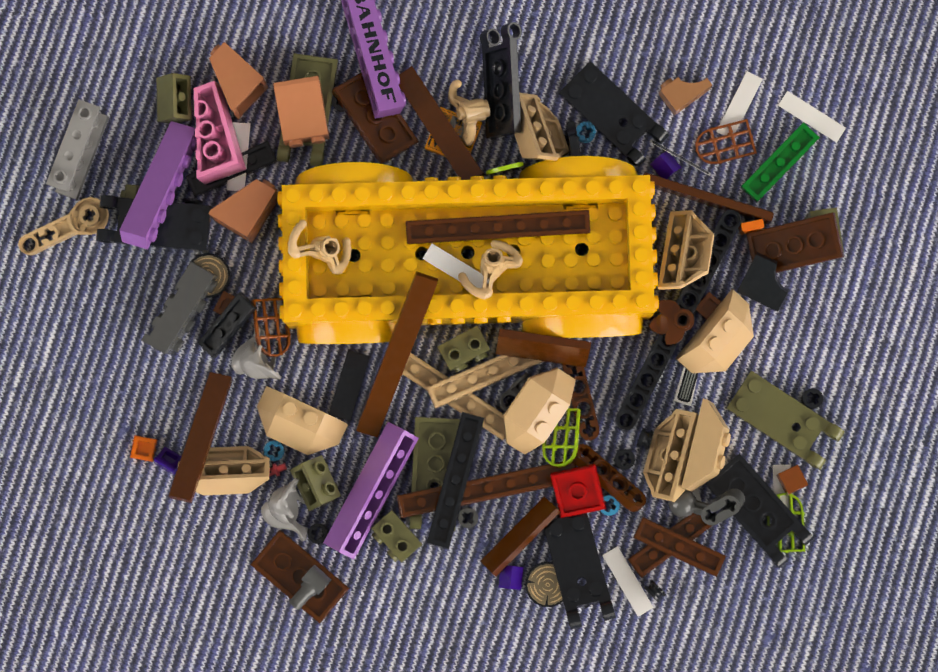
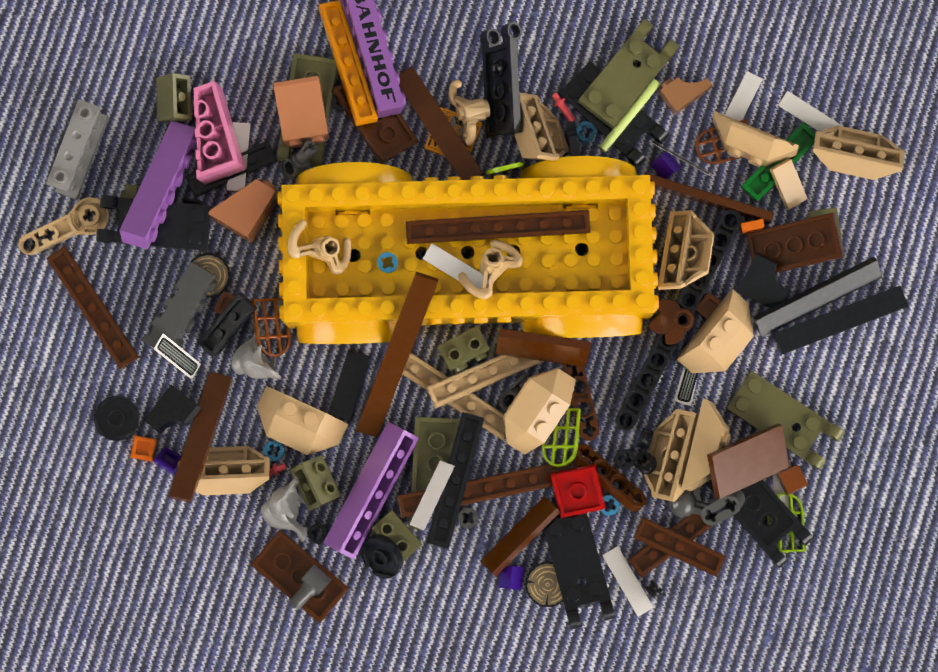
(92, 307): none -> reddish brown tile
(116, 418): none -> black tile
(172, 409): none -> black tile
(177, 356): none -> sticker
(238, 79): nougat slope -> none
(299, 161): none -> dark grey pin
(348, 63): none -> light orange tile
(382, 556): none -> black tile
(386, 255): none -> dark azure bush
(432, 495): none -> white sticker
(563, 108): none -> coral piece
(621, 82): none -> olive hinge
(630, 114): none -> yellowish green bar
(642, 458): none -> black bush
(748, 461): none -> reddish brown tile
(752, 143): none -> tan wedge
(788, 184): none -> tan tile
(812, 391): black bush -> none
(817, 297): none -> tile
(840, 320): none -> black tile
(858, 152): none -> tan wedge

